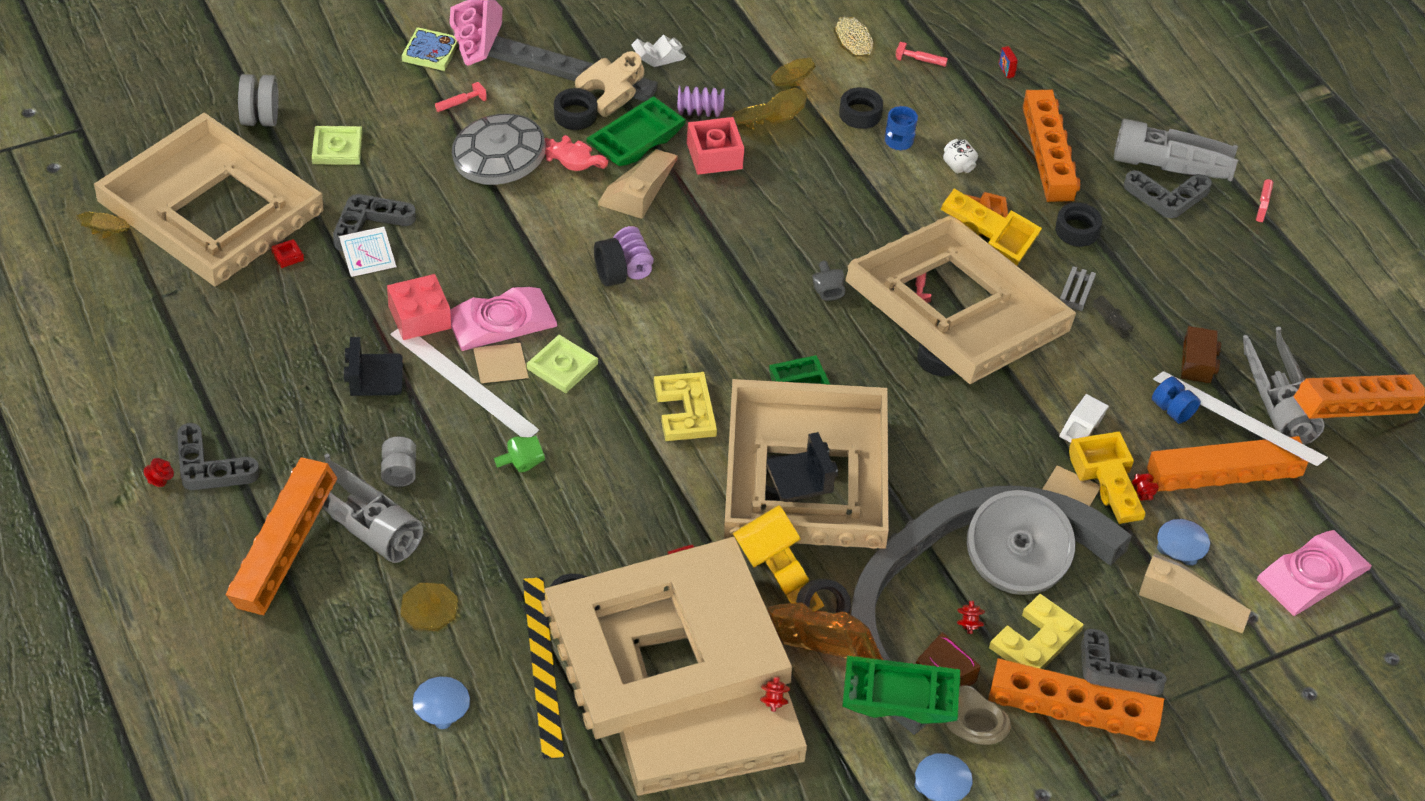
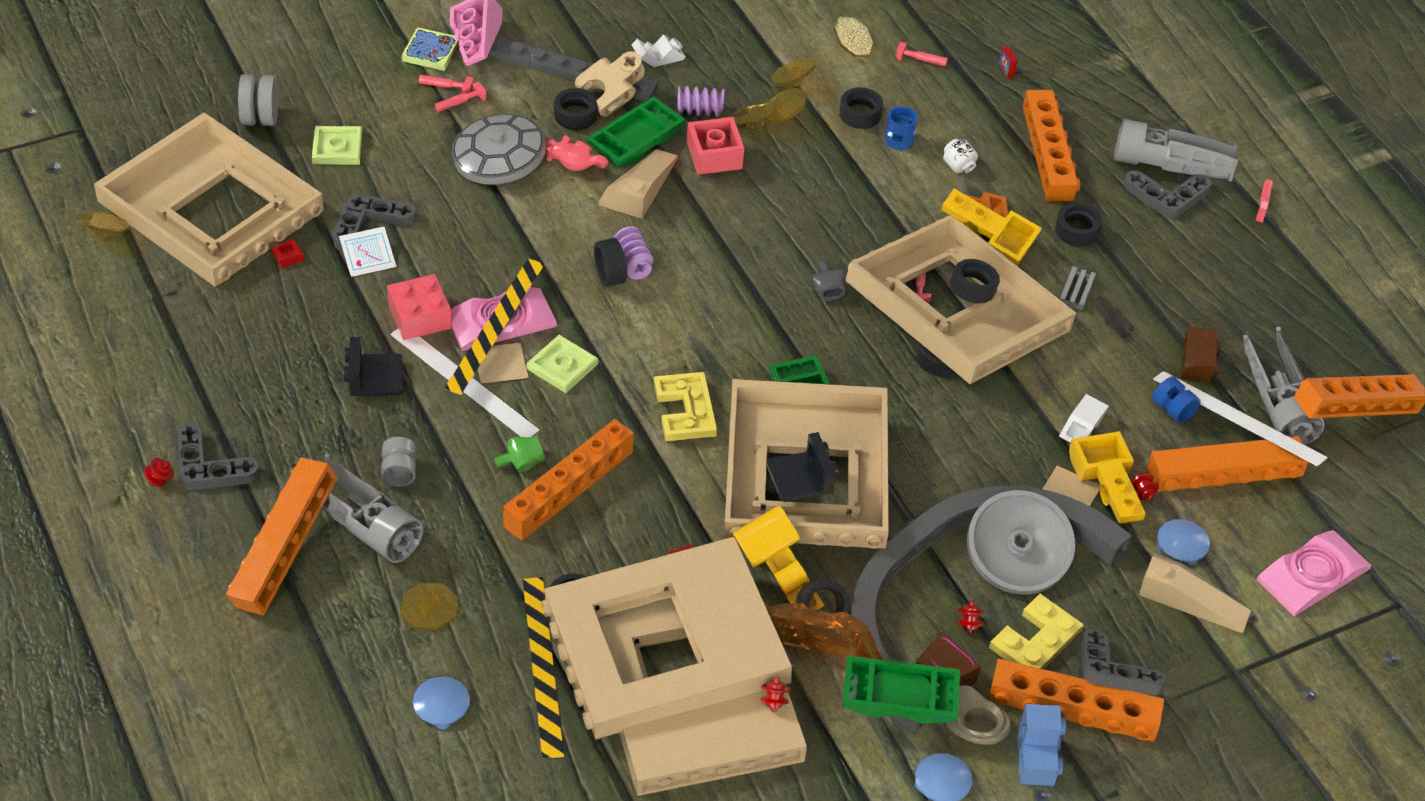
(447, 83): none -> coral piece
(494, 327): none -> sticker
(568, 479): none -> orange brick
(973, 292): none -> black tyre
(1039, 744): none -> medium blue brick

